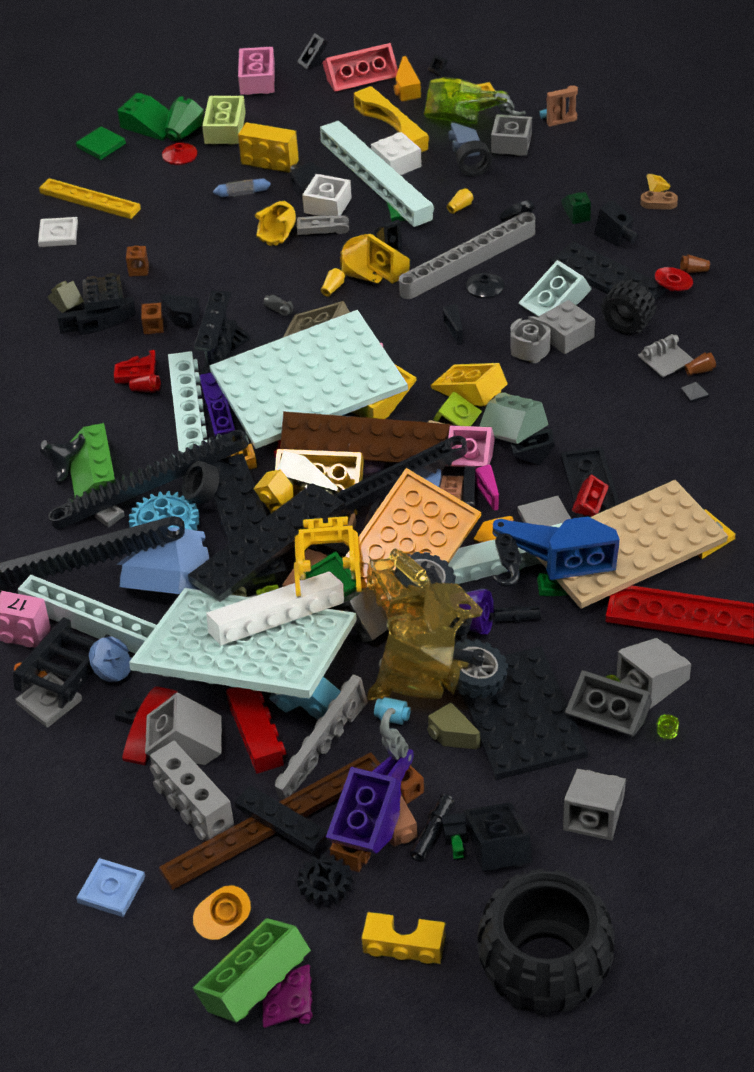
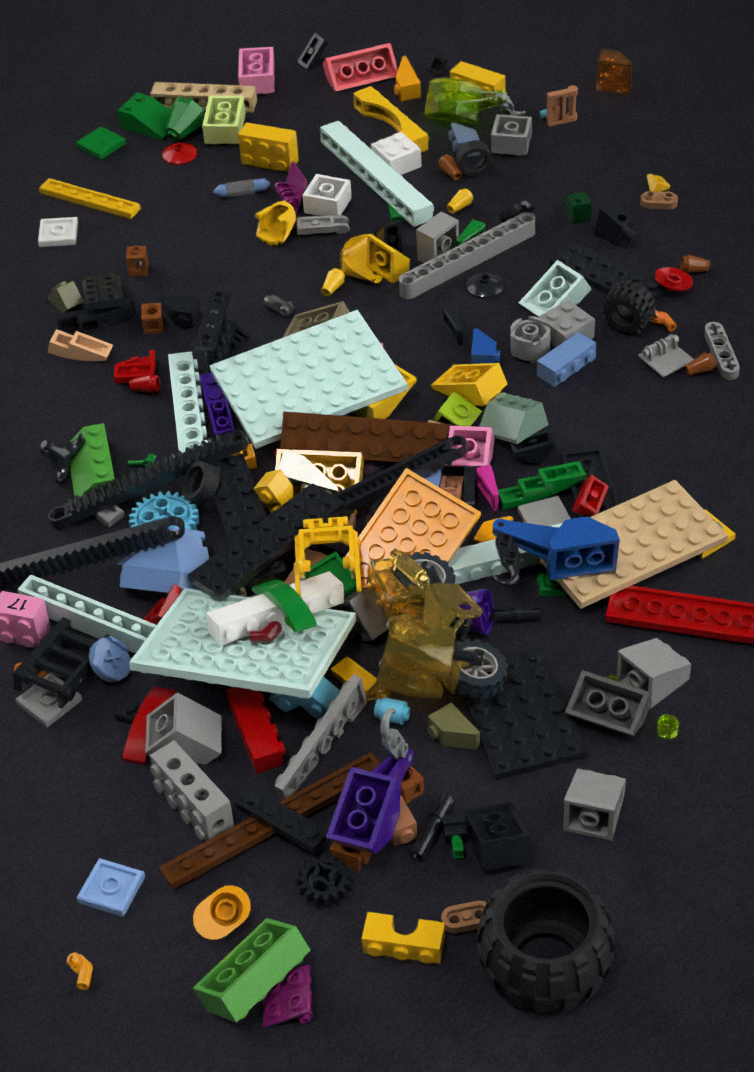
(78, 347): none -> light nougat slope
(82, 968): none -> light orange arm
(149, 460): none -> green hand
(163, 605): none -> red wing
(168, 92): none -> tan brick
(267, 634): none -> dark red arm
(289, 602): none -> green slope
(293, 188): none -> magenta hinge
(347, 667): none -> yellow tile
(436, 236): none -> light grey brick
(449, 166): none -> dark orange cone
(465, 915): none -> medium nougat plate
(472, 230): none -> green slope
(484, 349): none -> blue slope
(486, 79): none -> yellow brick
(548, 482): none -> green slope
(566, 359): none -> medium blue brick
(613, 72): none -> clear orange slope
(663, 318): none -> orange arm
(695, 391): black slope -> none
(722, 350): none -> light grey beam

